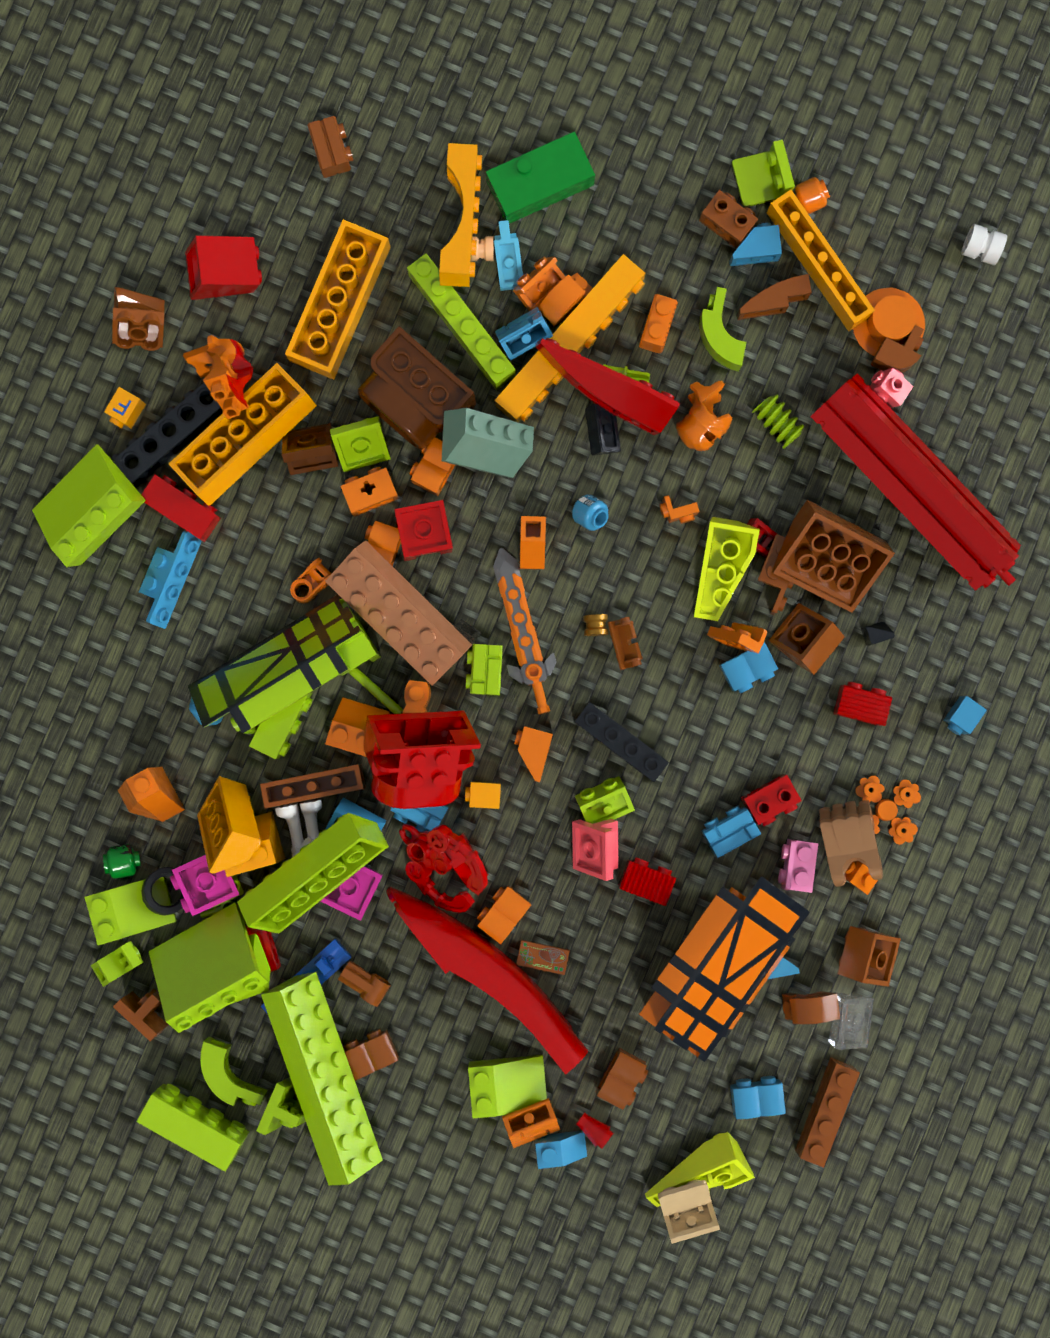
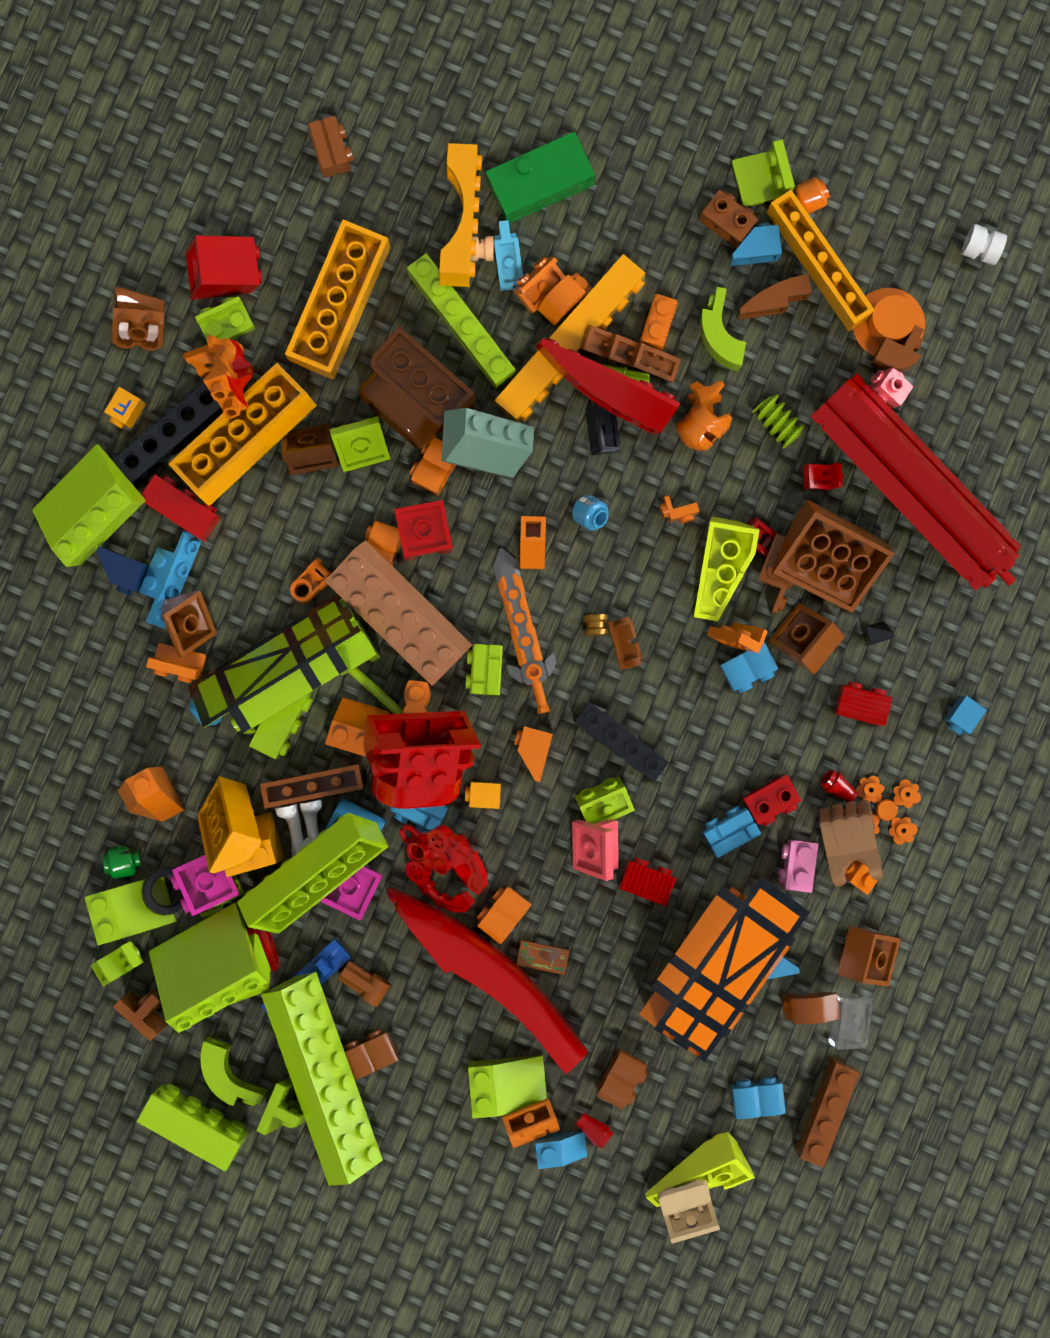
(122, 571): none -> dark blue slope
(167, 662): none -> orange bracket
(187, 621): none -> dark orange slope
(225, 320): none -> lime bracket
(359, 500): orange brick -> none
(523, 333): dark azure brick -> none
(630, 353): none -> dark orange slope
(822, 477): none -> red bracket
(837, 785): none -> red cone

